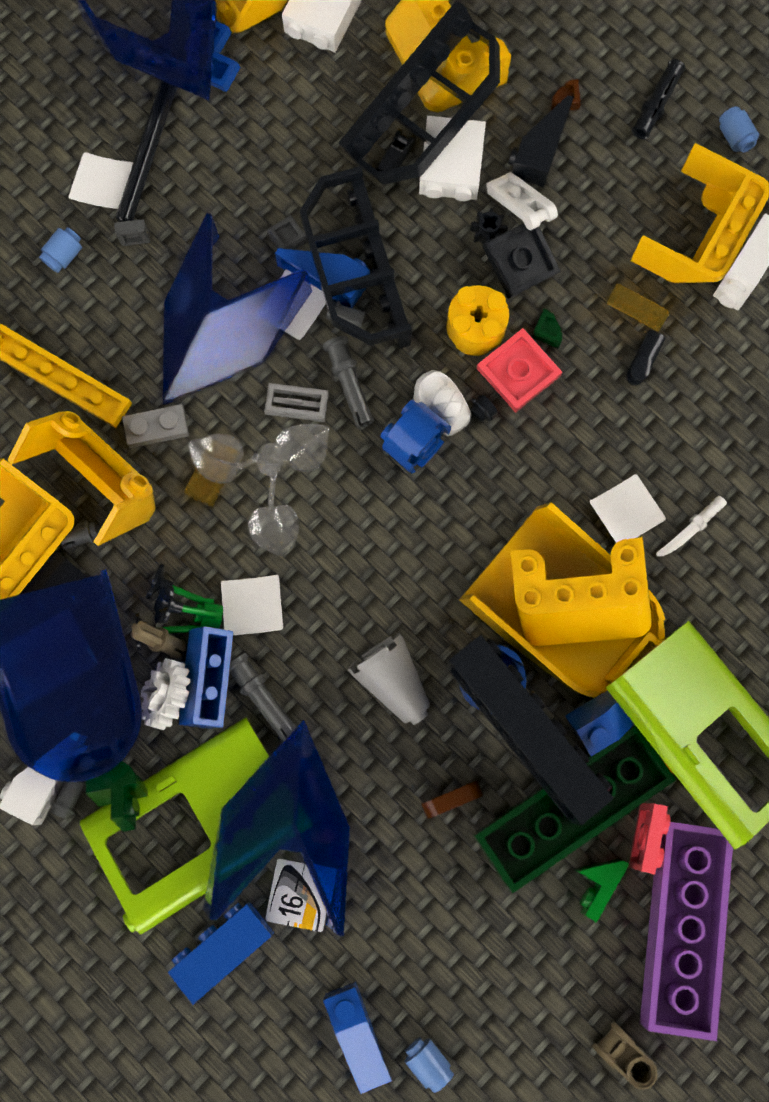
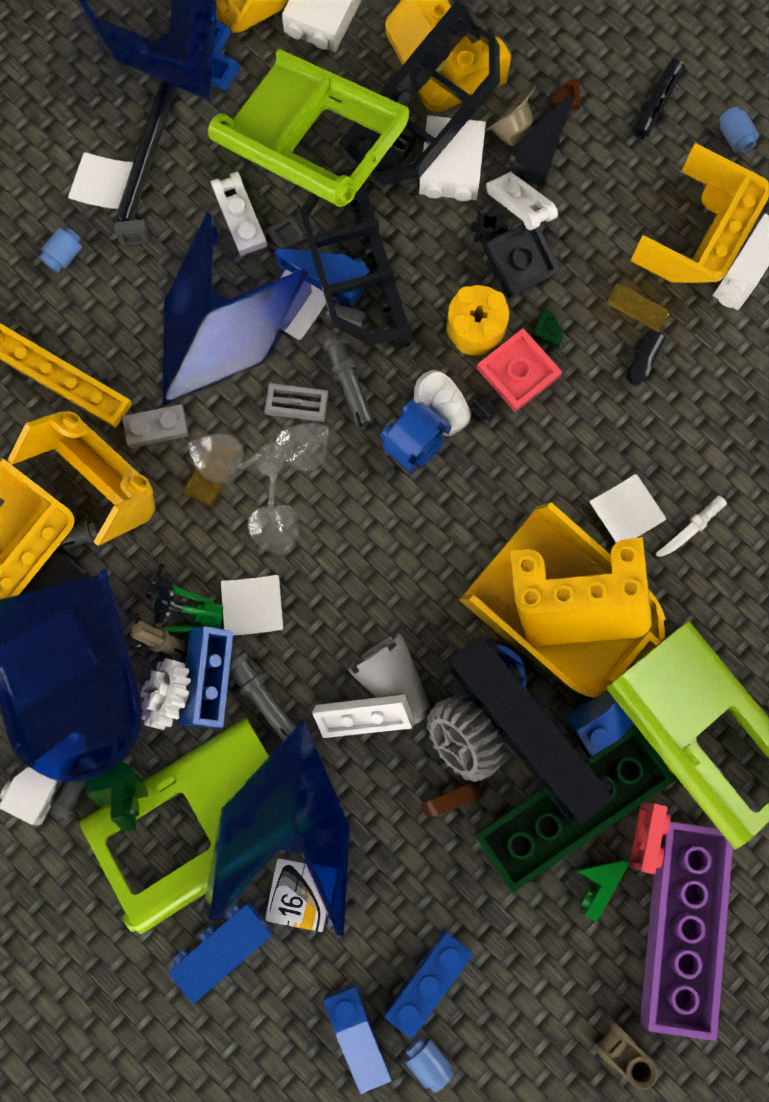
(239, 214): none -> white plate
(285, 110): none -> lime piece
(363, 716): none -> white plate
(428, 984): none -> blue brick
(465, 738): none -> light grey gear
(515, 120): none -> dark tan piece

